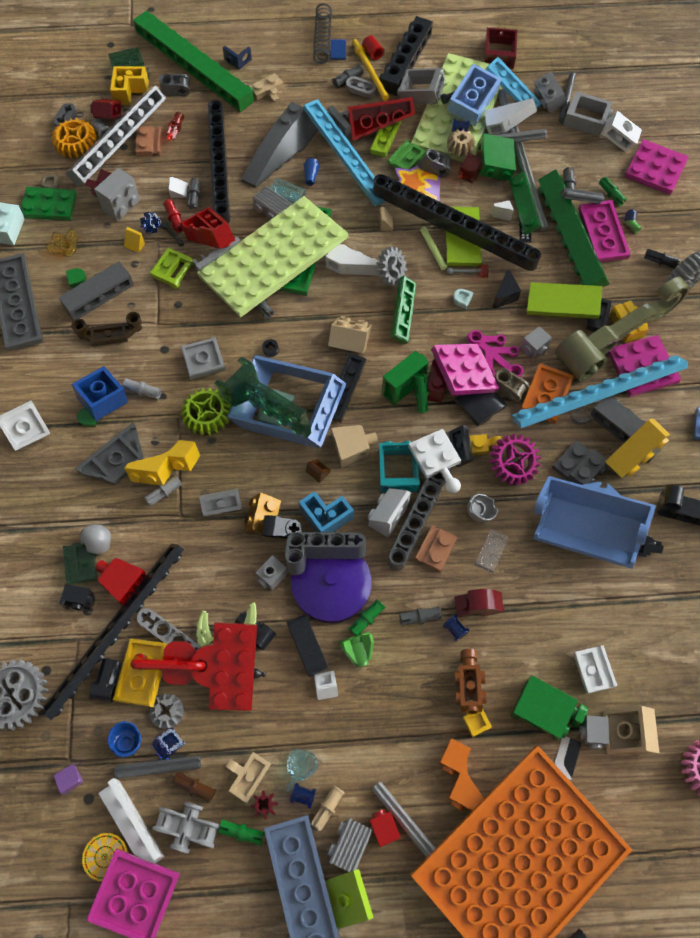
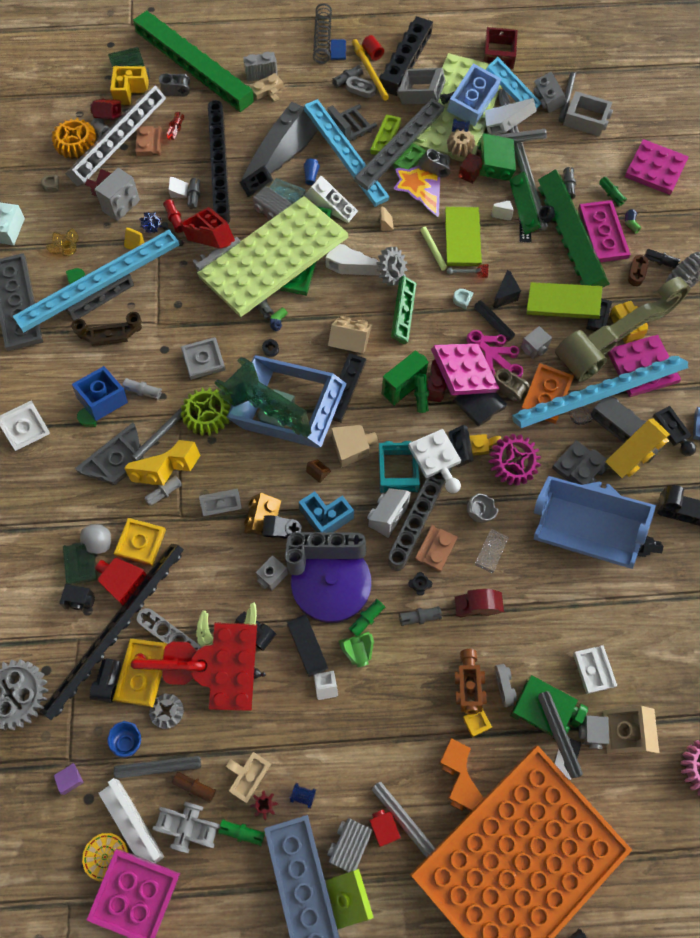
(48, 203): green plate -> none
(66, 113): dark grey beam -> none
(95, 281): none -> medium azure plate
(140, 541): none -> yellow plate
(154, 438): none -> dark grey bar
(167, 743): clear blue slope -> none
(168, 264): lime plate -> none
(237, 59): dark blue bracket -> none
(256, 181): none -> black slope
(260, 66): none -> light grey brick
(275, 319): none -> arm
(300, 766): clear light blue piece -> none
(326, 196): none -> white slope
(327, 808): tan axle -> none
(374, 116): red wedge -> none
(399, 144): none -> dark grey plate
(420, 589): none -> black plate
(456, 222): black beam -> none
(456, 628): clear blue bush -> none
(494, 320): none -> black axle
(507, 693): none -> light grey plate
(544, 211): none -> black plate
(560, 735): none -> dark grey axle
(580, 195): dark grey axle -> none
(621, 131): white brick -> none
(634, 269): none -> reddish brown beam
(678, 432): none -> black plate

